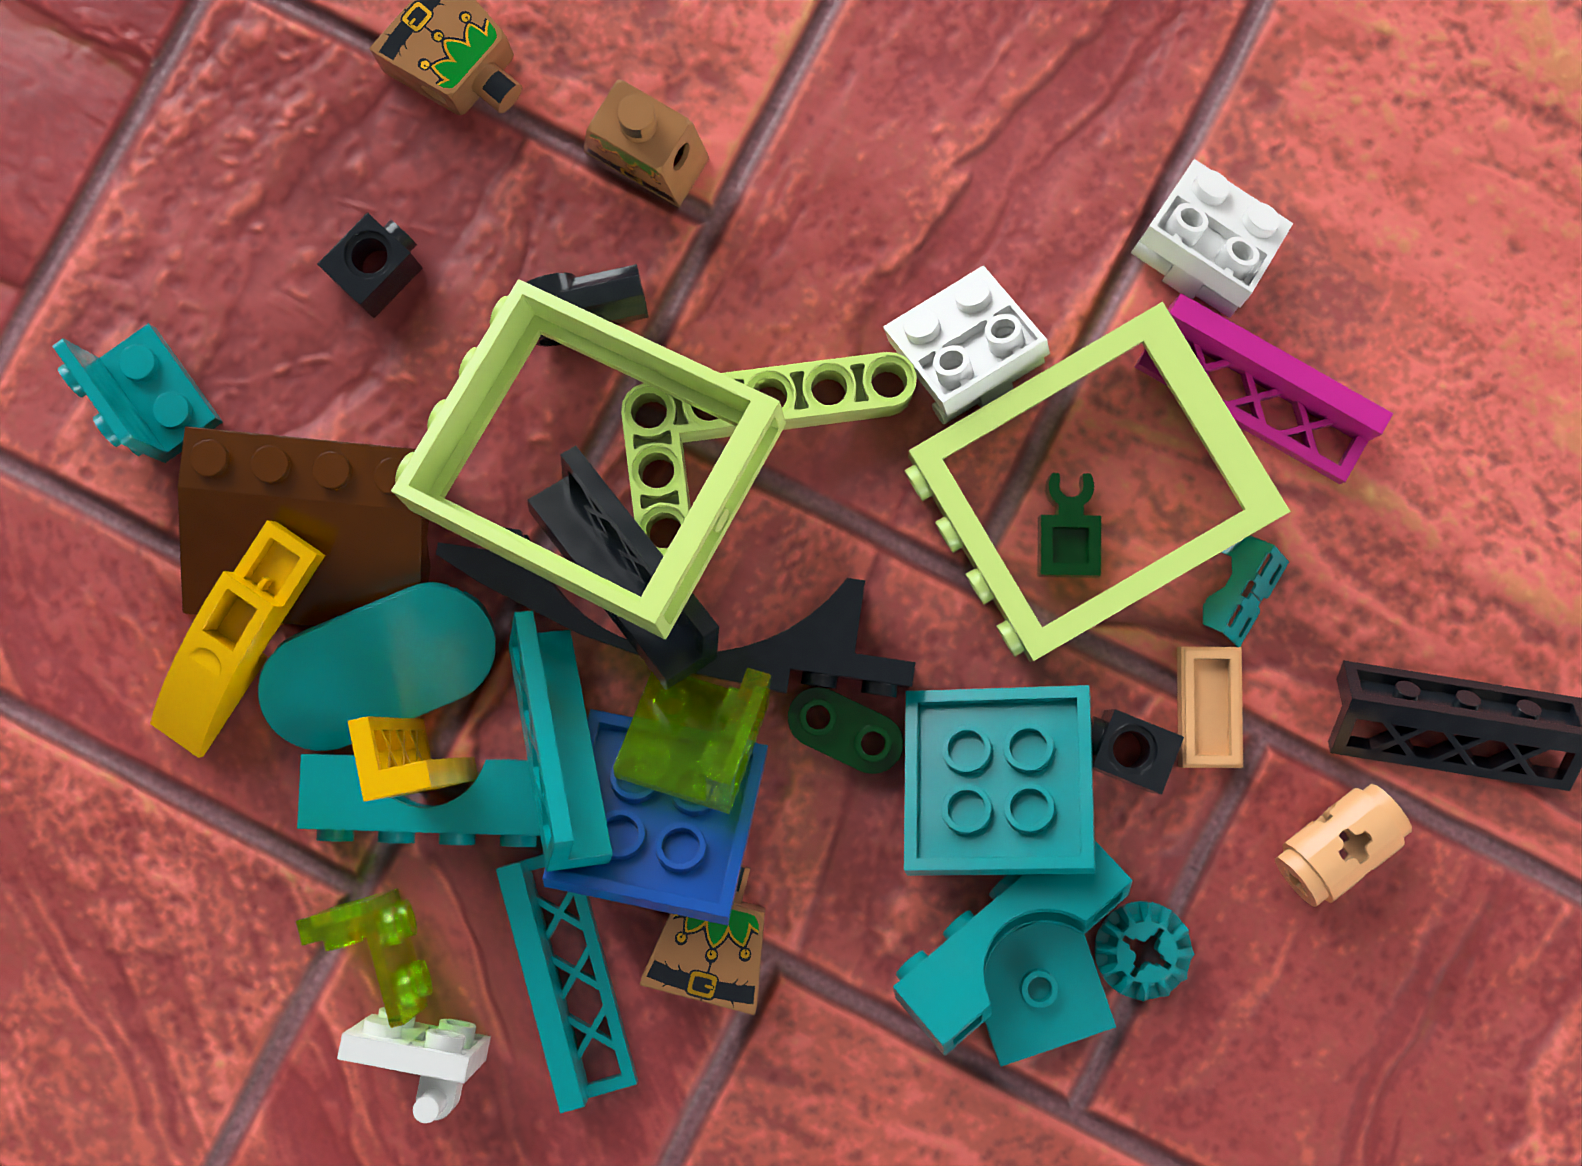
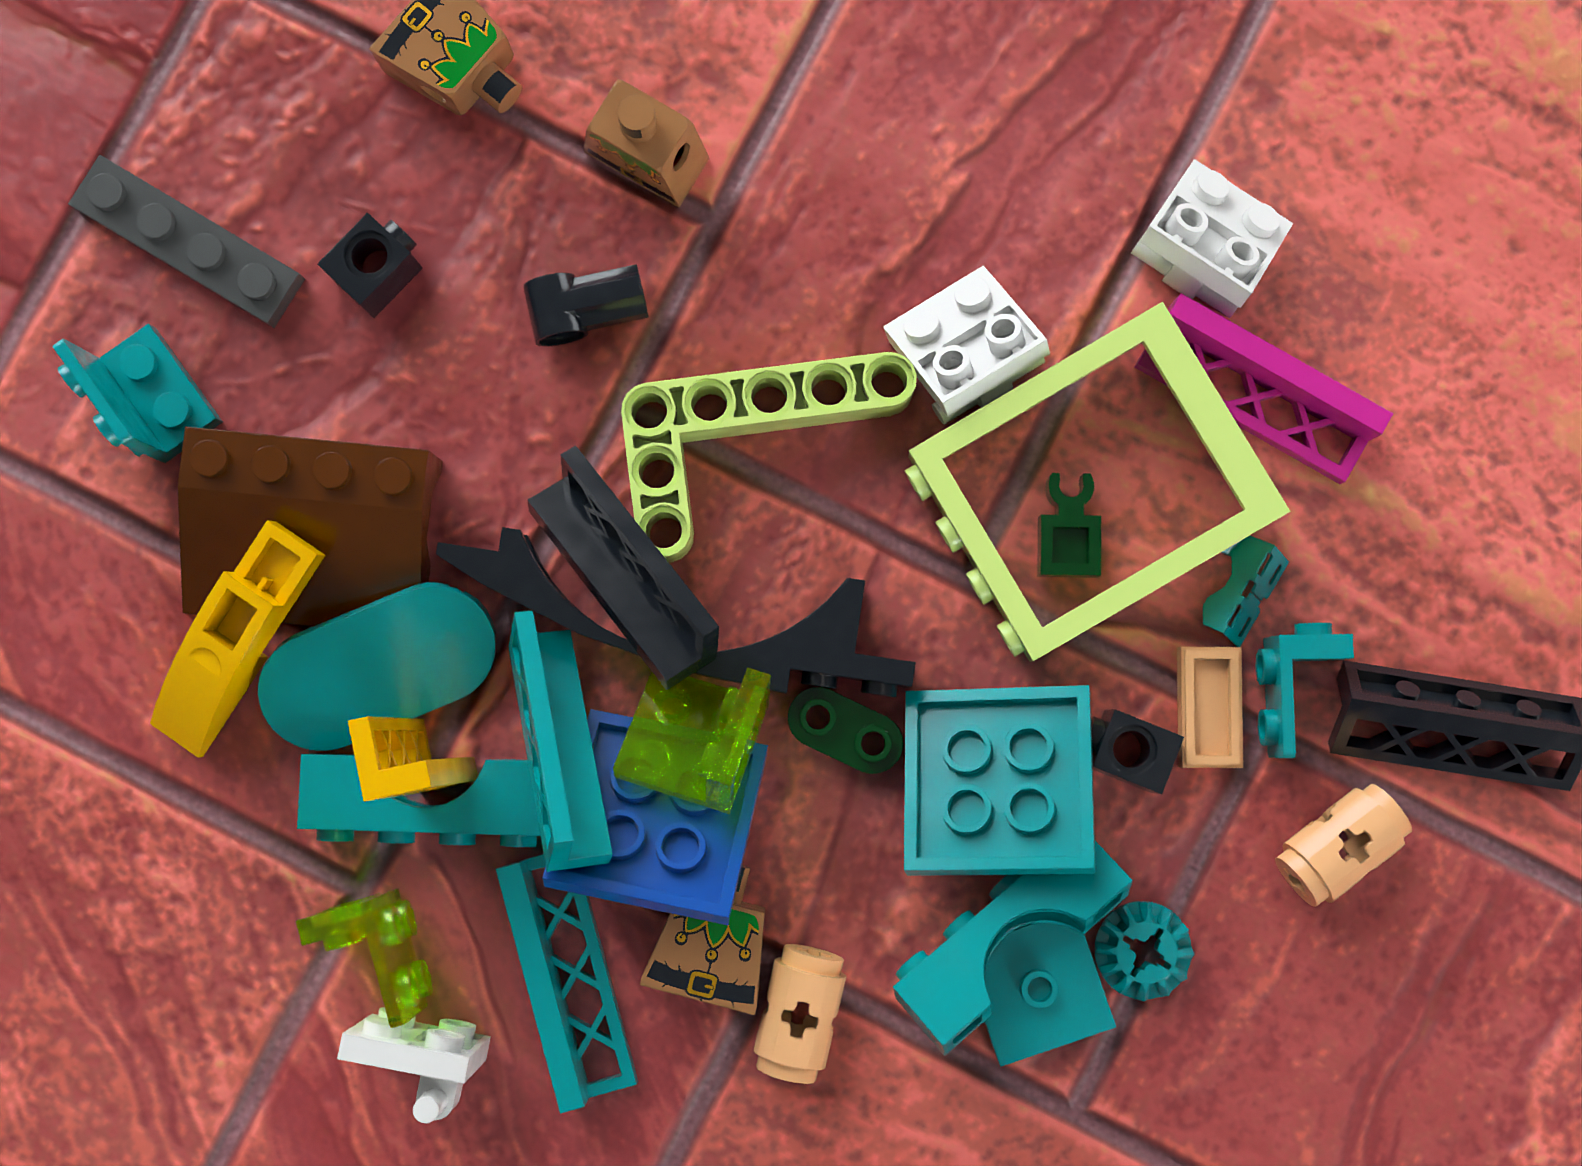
(187, 241): none -> dark grey plate
(484, 381): yellowish green window -> none
(792, 1049): none -> light nougat piece
(1275, 671): none -> teal bracket

